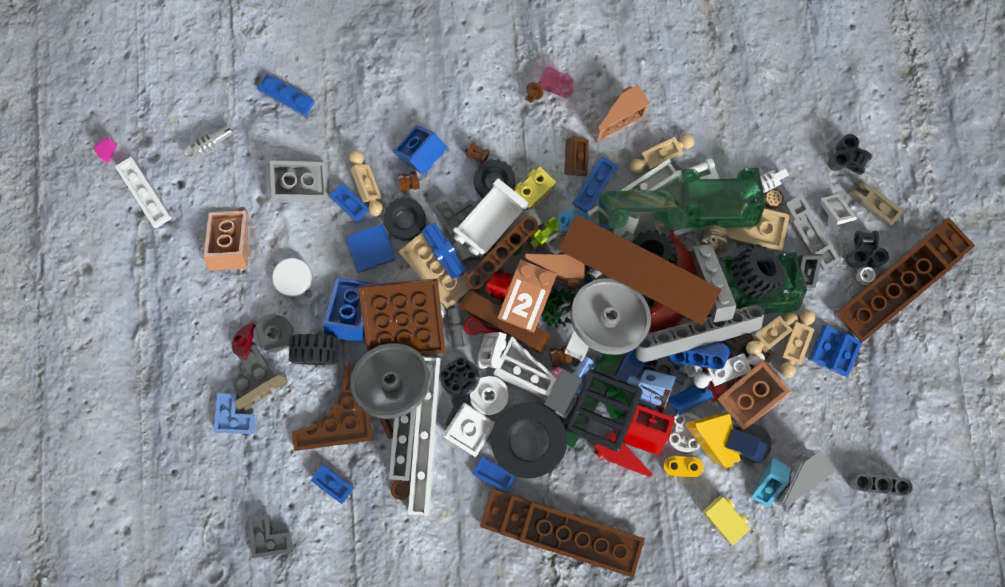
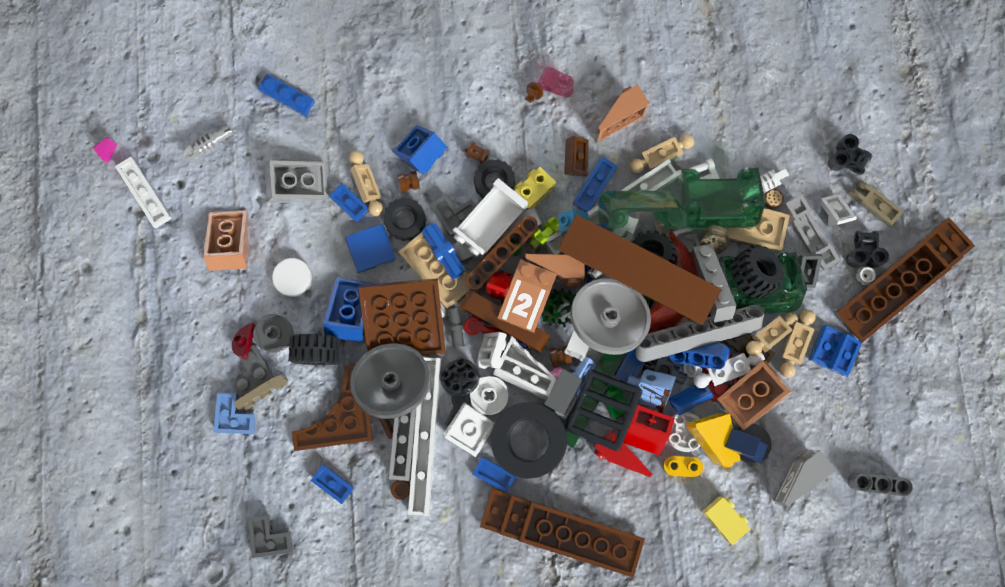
(771, 482): medium azure slope -> none

